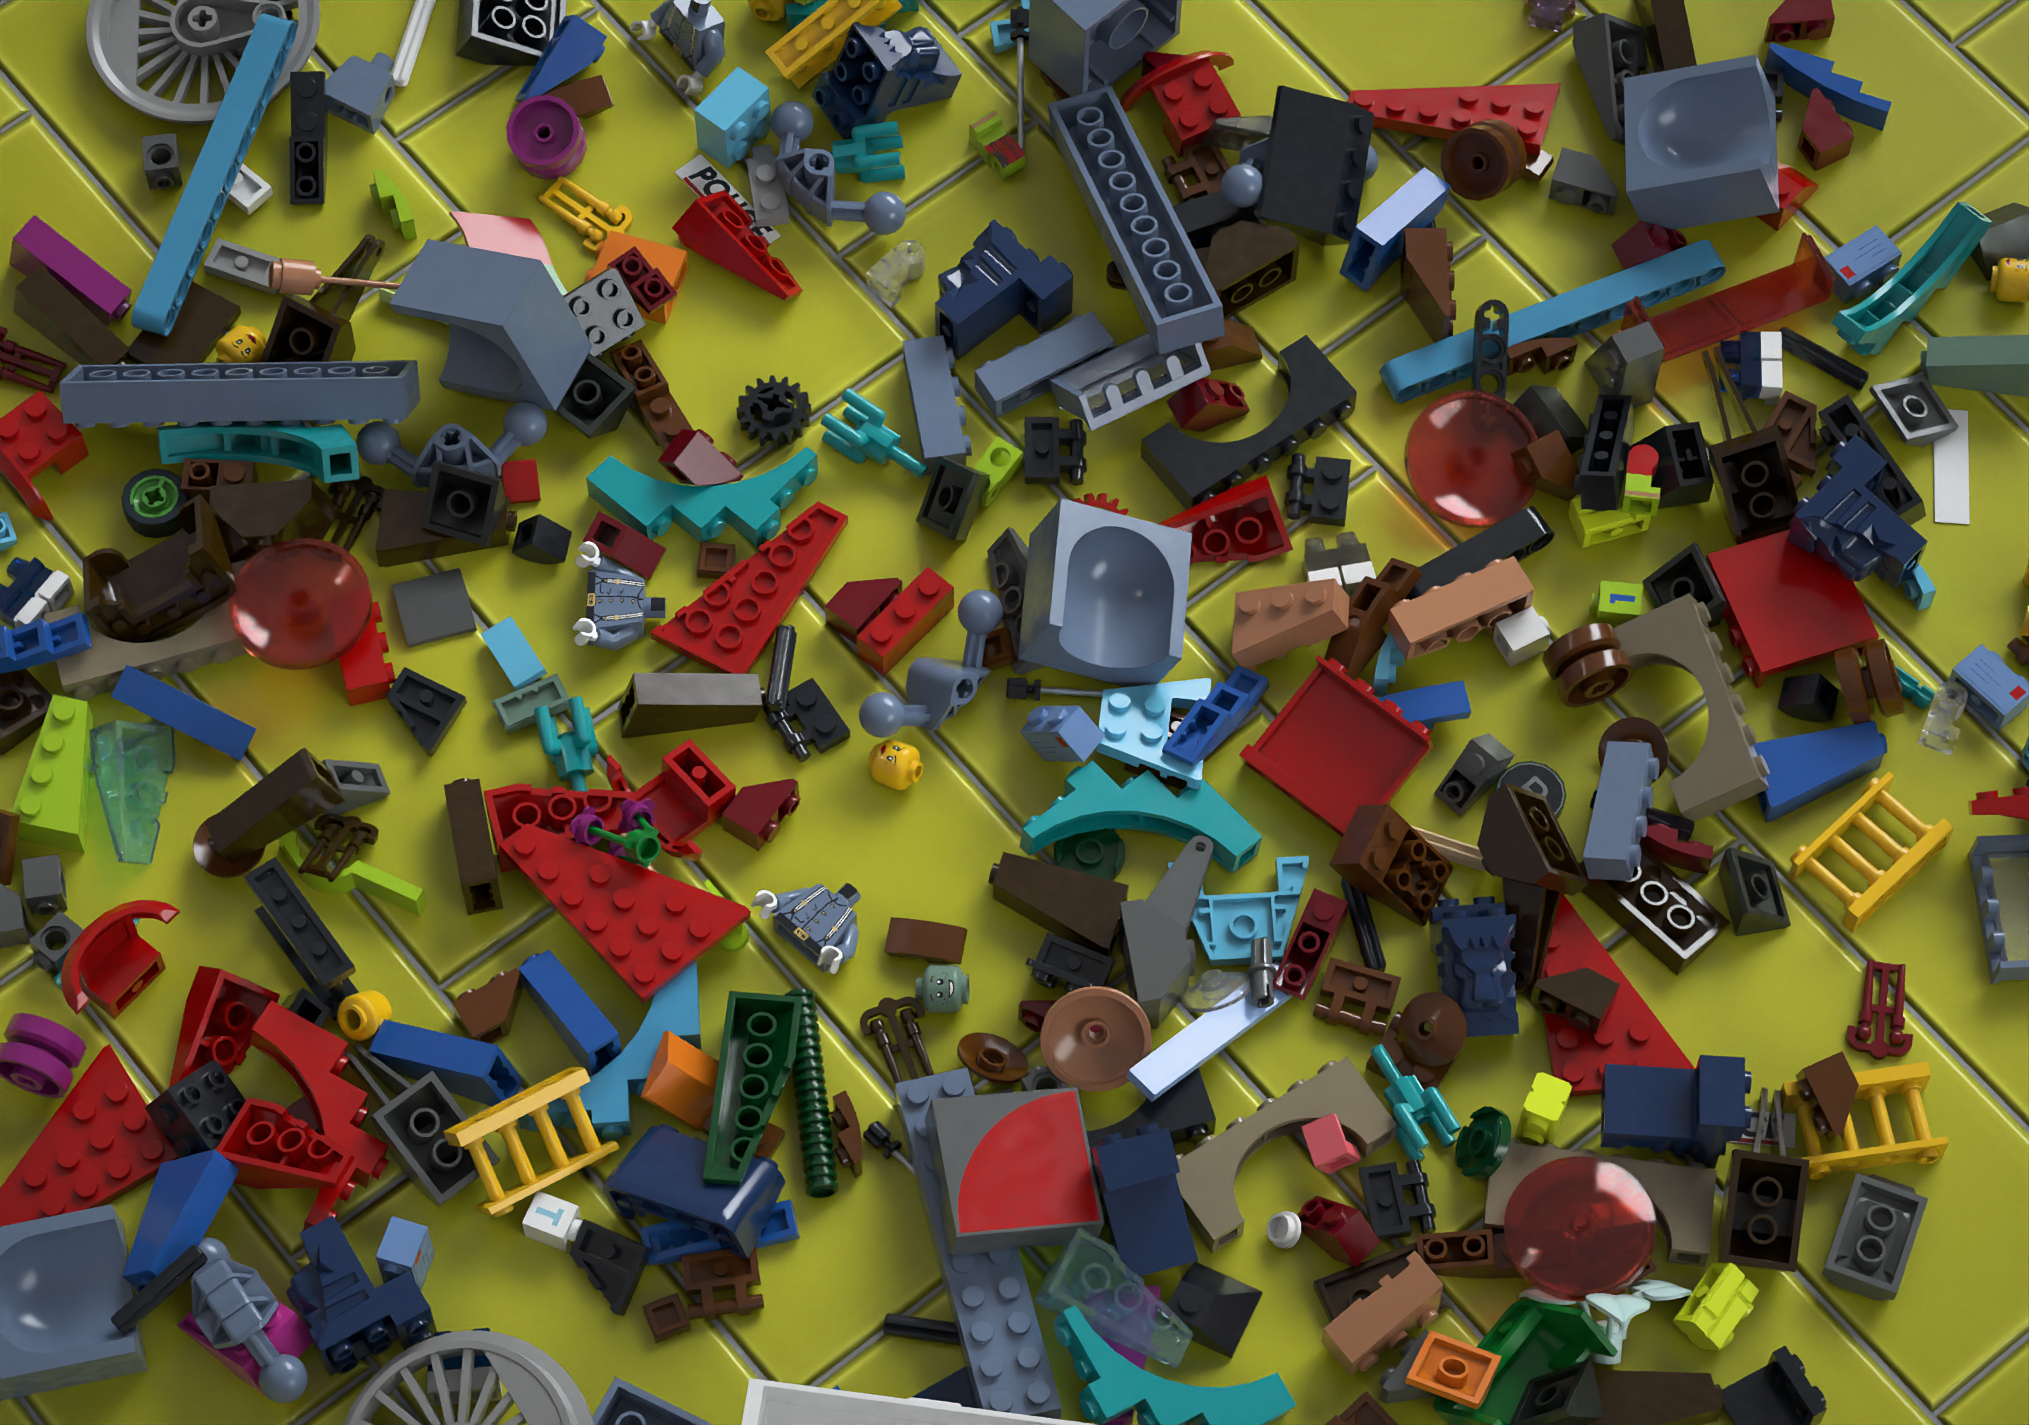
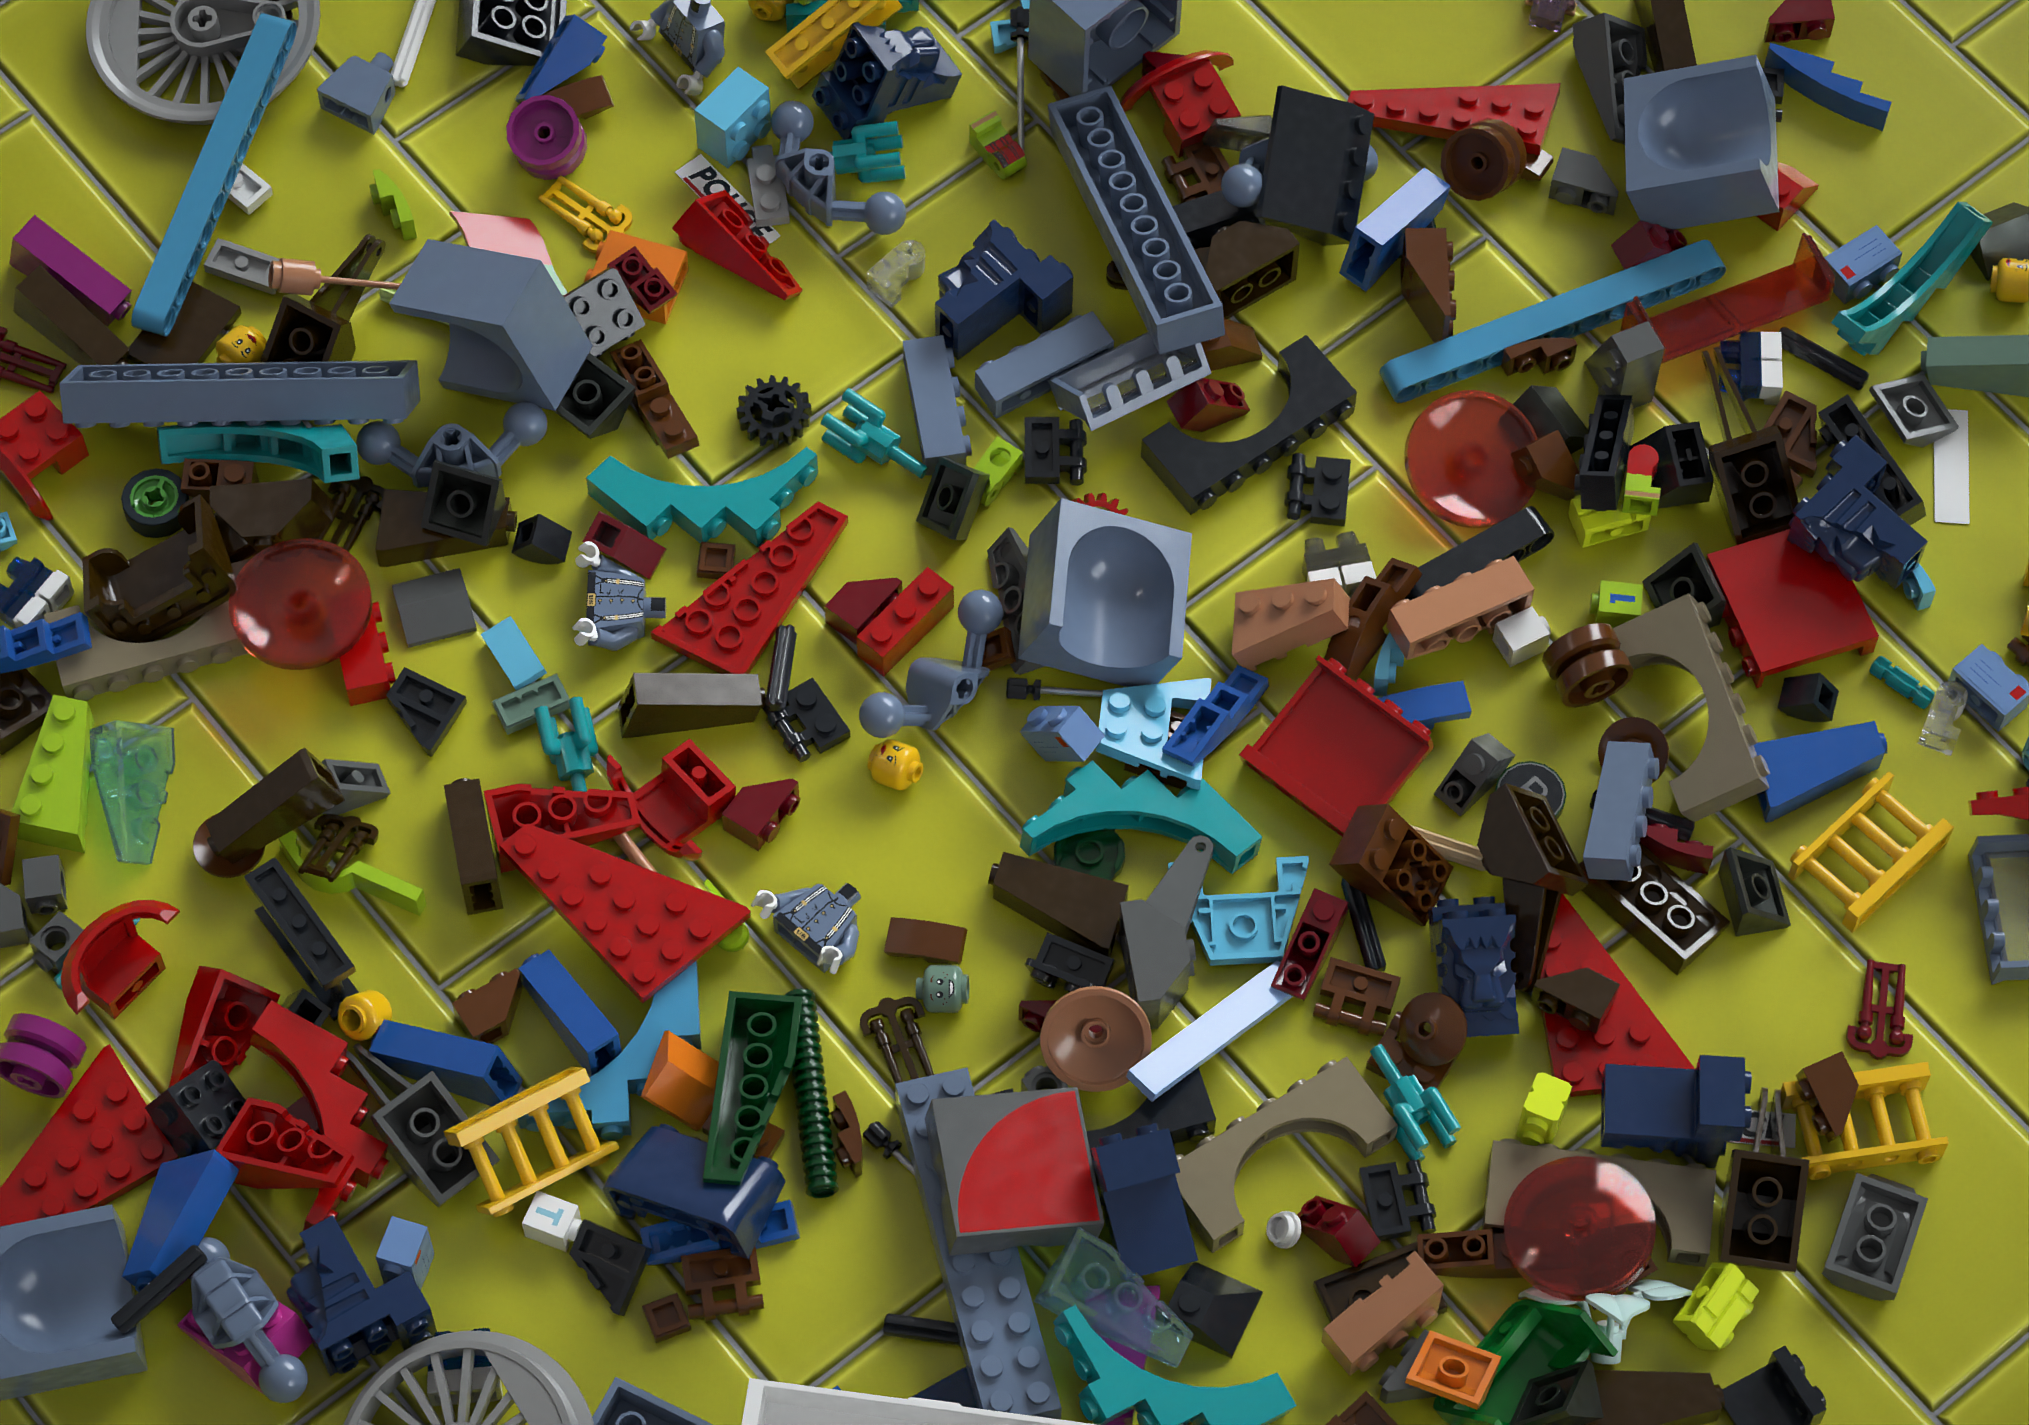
(159, 150): dark grey brick -> none
(183, 712): blue slope -> none
(308, 138): black slope -> none
(521, 481): red slope -> none
(637, 846): plant -> none
(696, 461): slope -> none
(992, 1058): reddish brown dish -> none
(1216, 991): clear dish -> none
(1235, 525): red wedge -> none
(1261, 973): dark grey axle -> none
(1328, 1144): coral panel -> none
(1482, 365): black beam -> none
(1483, 1144): dark green tile -> none
(1823, 133): dark red slope -> none
(1874, 681): reddish brown wheel -> none

